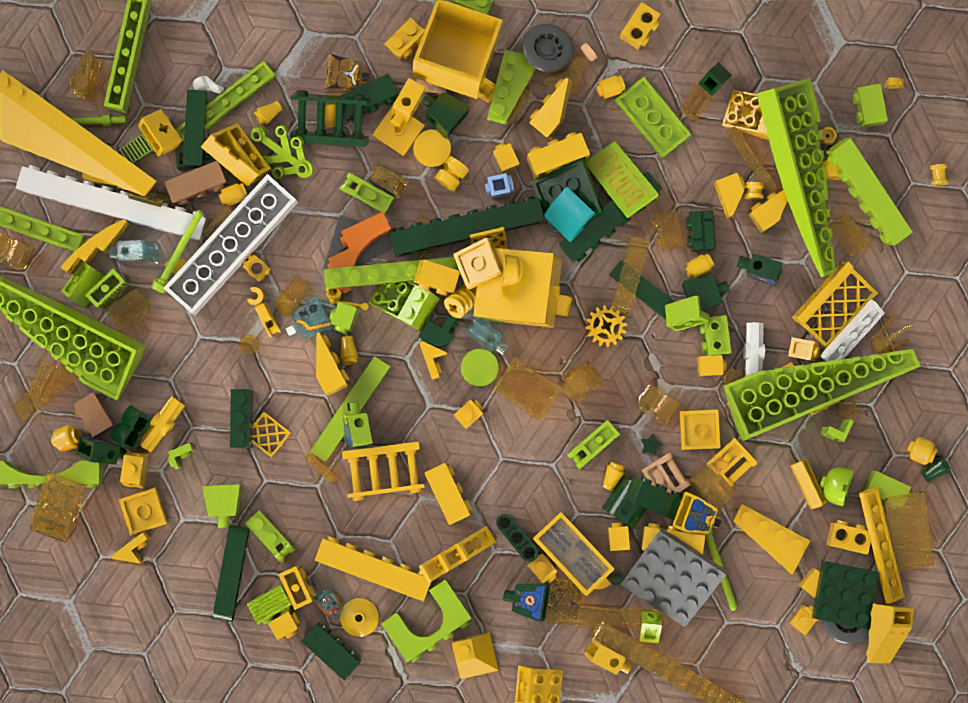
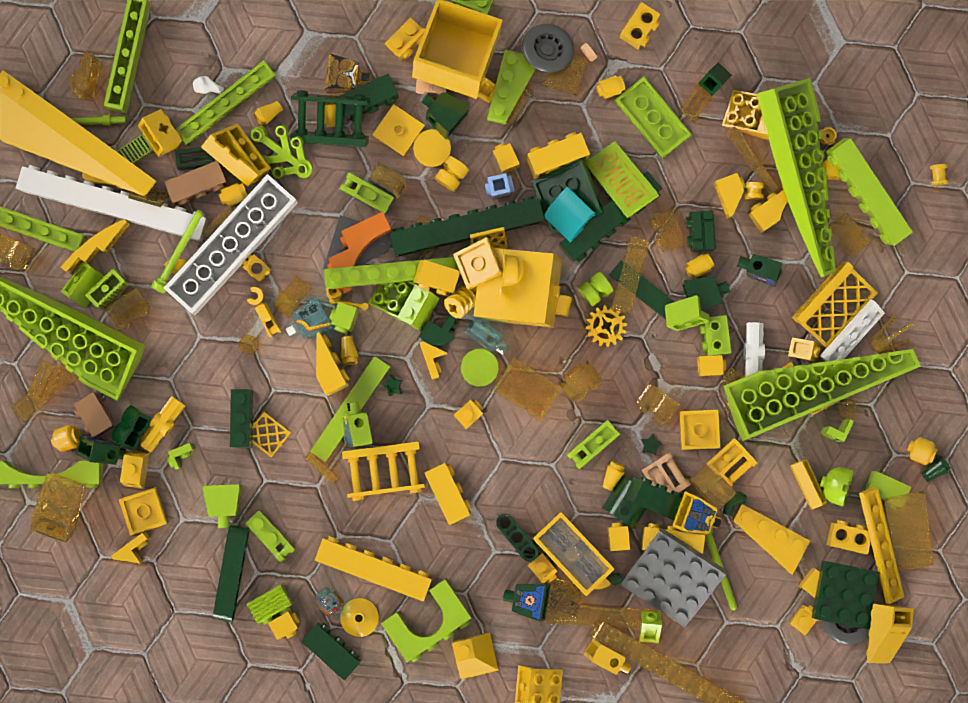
(135, 252): clear light blue torso -> none
(194, 128): dark green tile -> none
(297, 587): yellow brick -> none
(393, 385): none -> dark green piece
(407, 102): yellow torso -> none
(457, 554): yellow slope -> none
(552, 114): yellow slope -> none
(595, 289): none -> lime wheel
(735, 500): none -> dark green arm
(870, 106): lime brick -> none
(894, 83): yellow tile -> none

